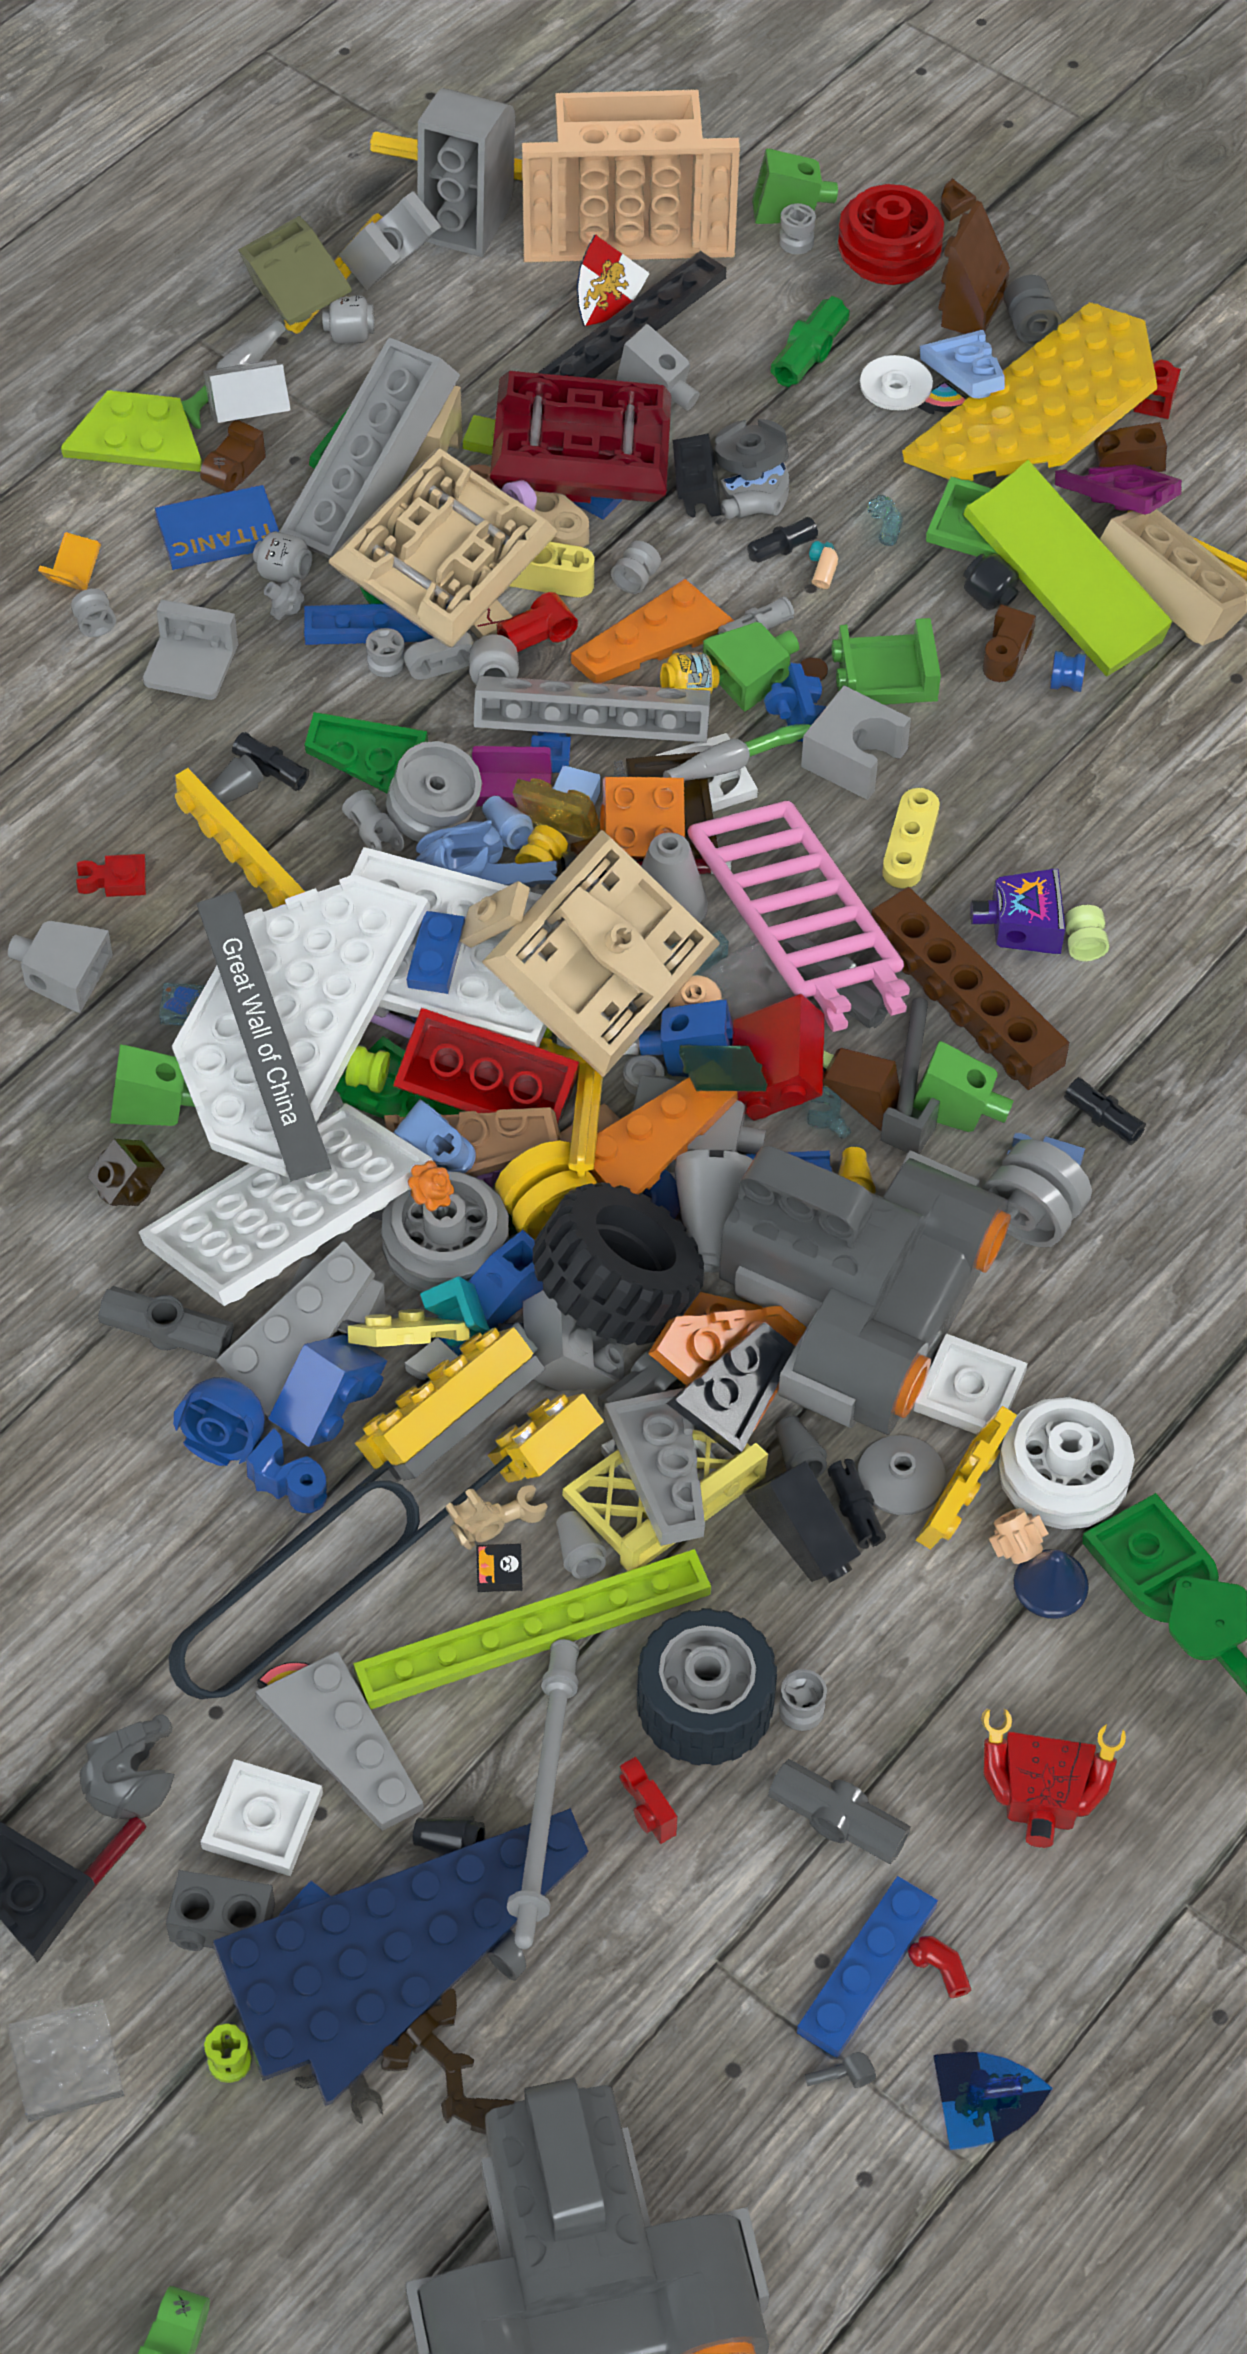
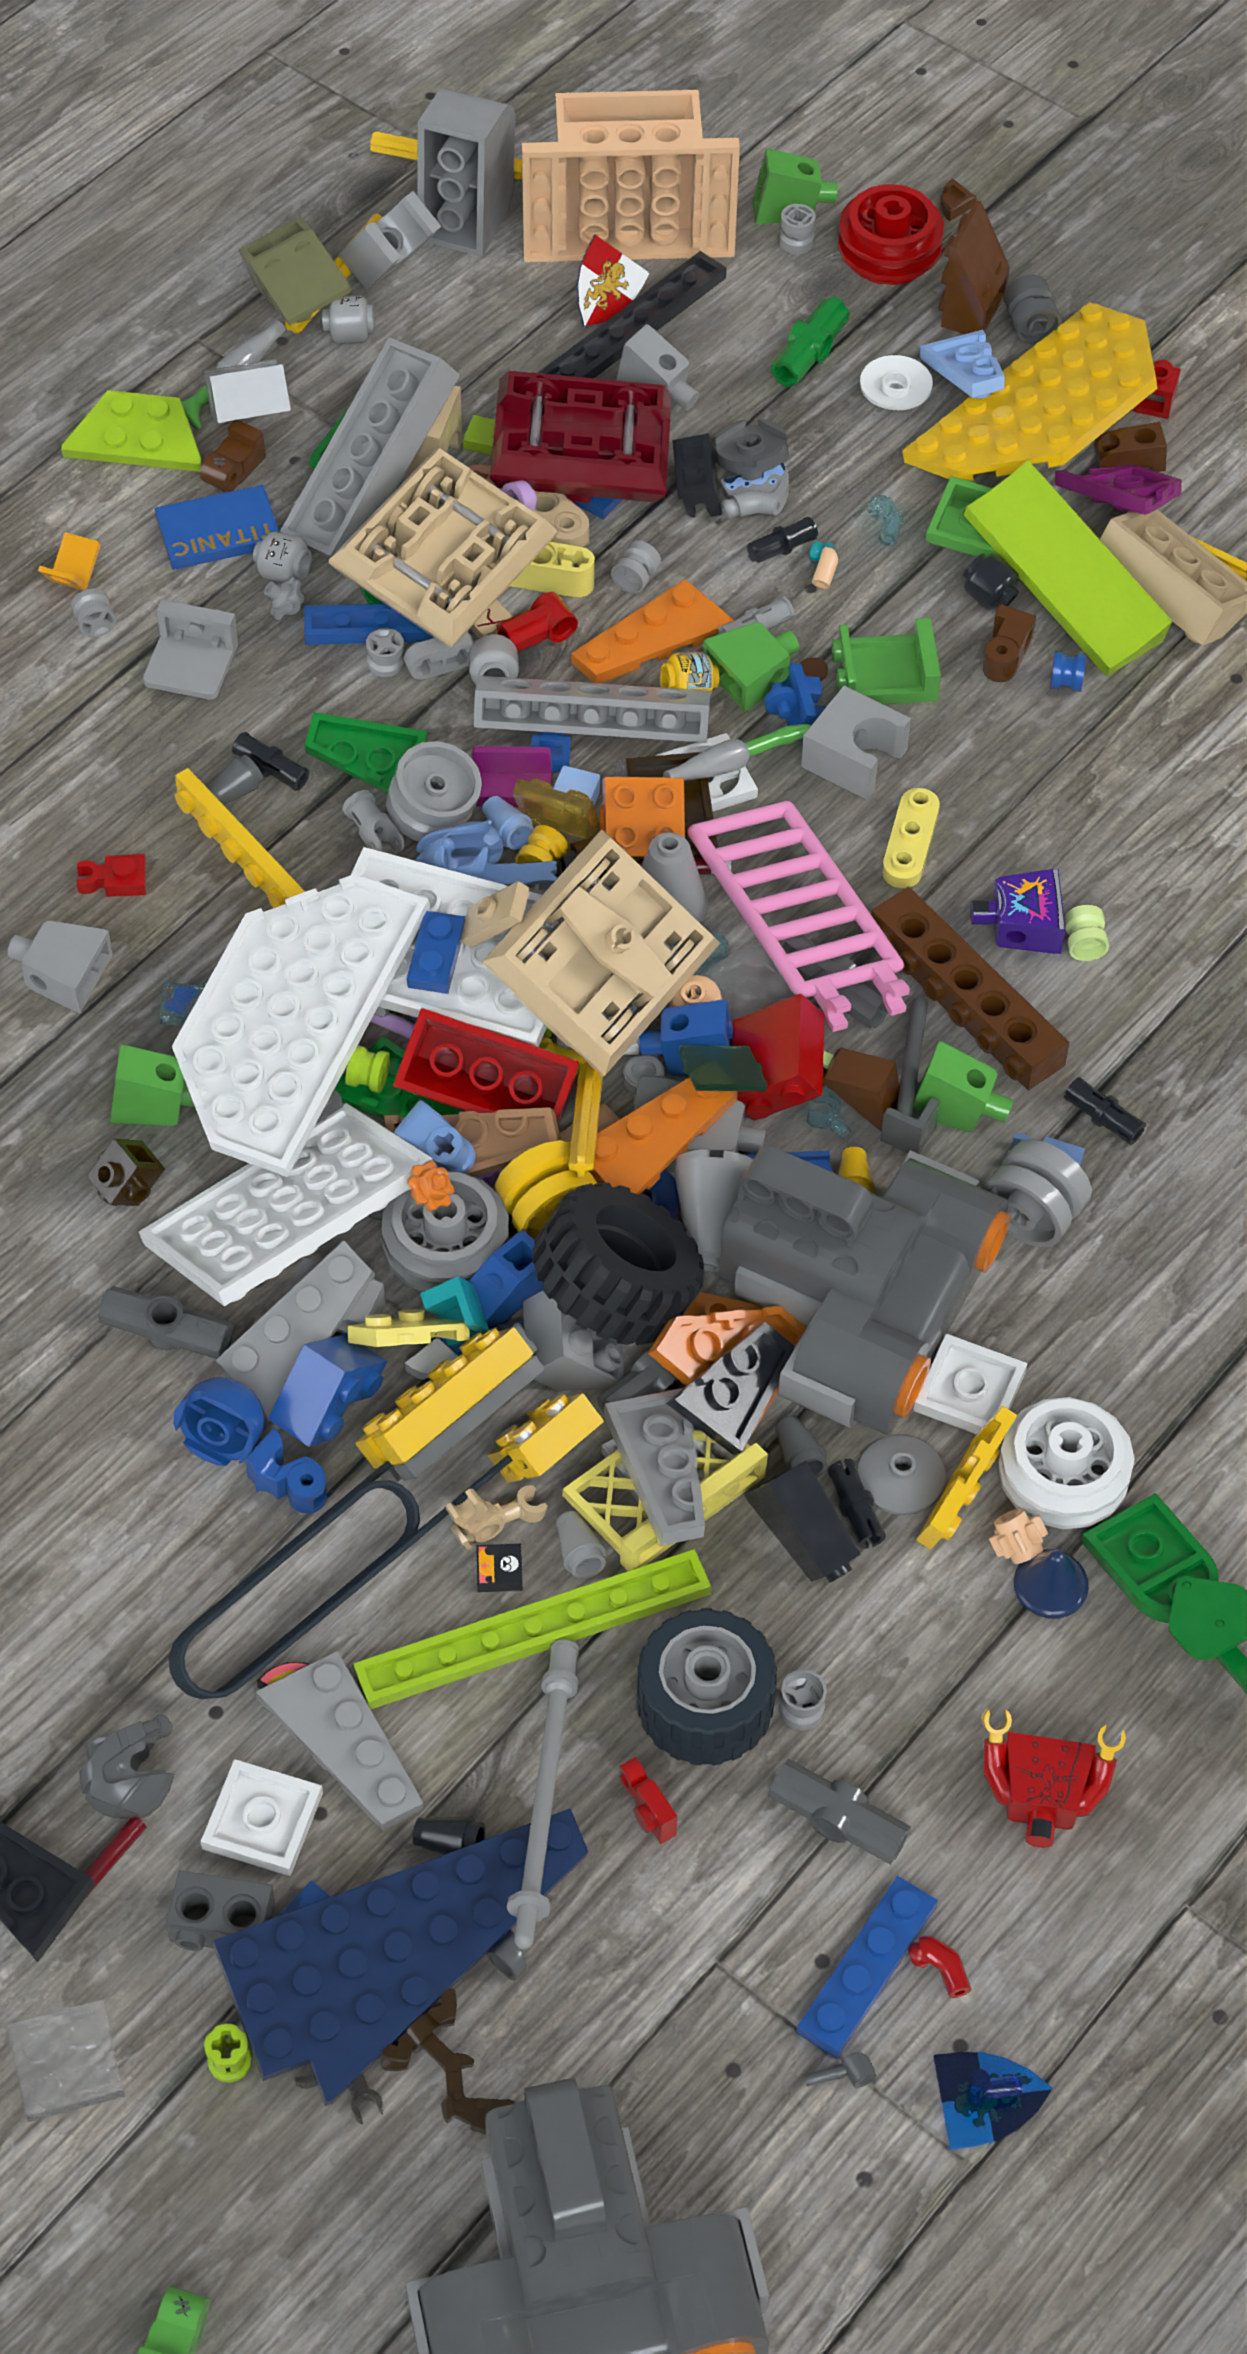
(263, 1036): dark grey tile -> none
(942, 399): tile -> none

